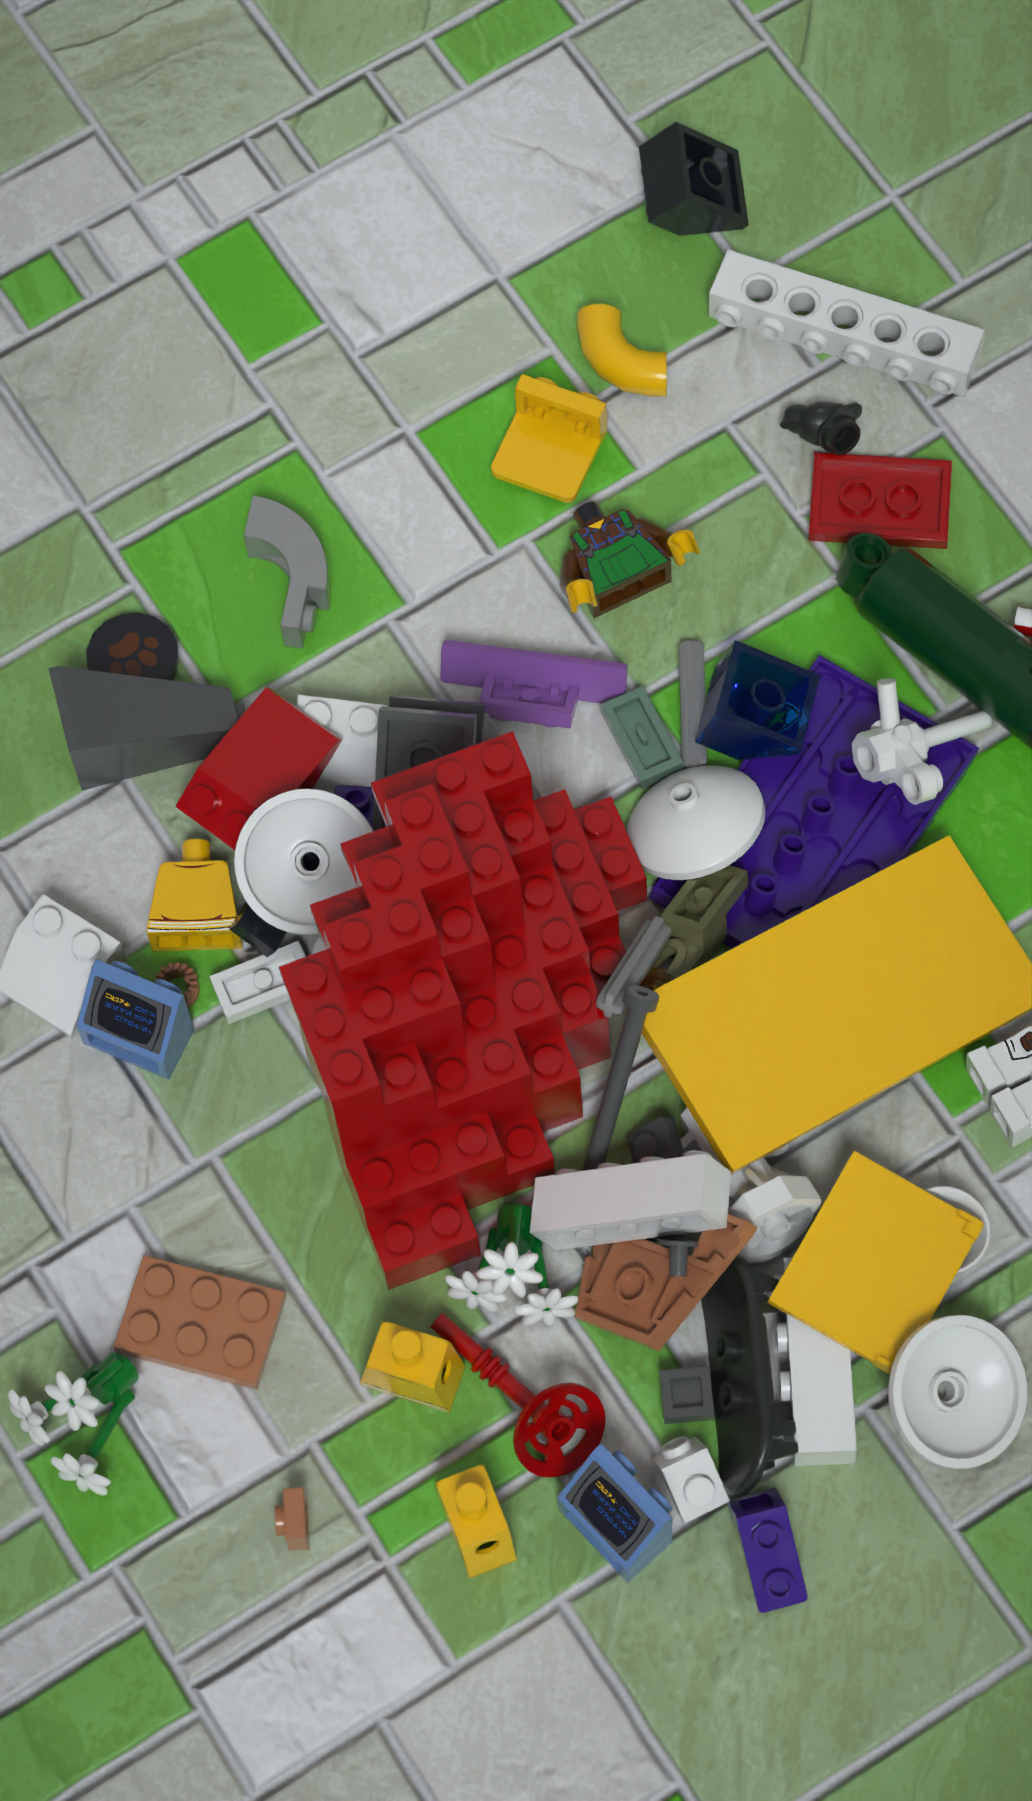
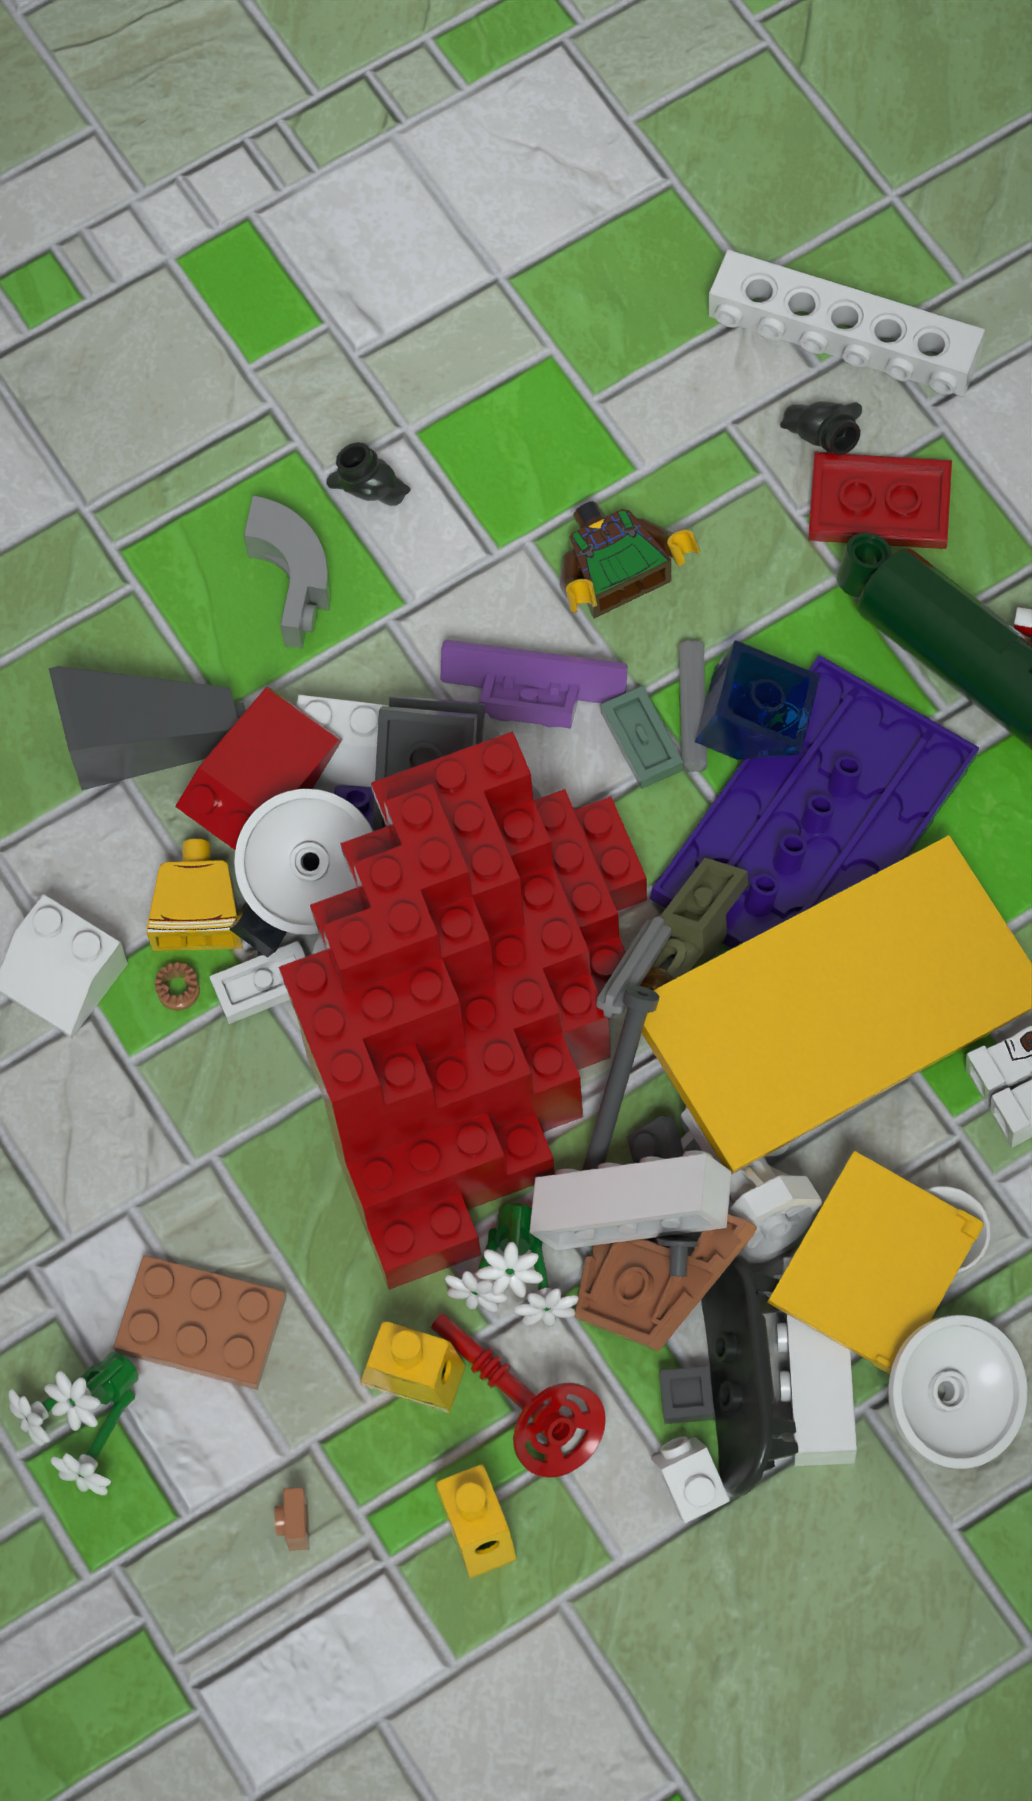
(134, 646): black tile -> none
(134, 1018): slope -> none
(366, 476): none -> pearl dark grey animal
(551, 439): yellow bracket -> none
(615, 358): yellow cylinder -> none
(616, 1512): slope -> none
(692, 183): black slope -> none
(696, 822): white dish -> none
(769, 1549): dark purple bracket -> none
(898, 748): white piece -> none

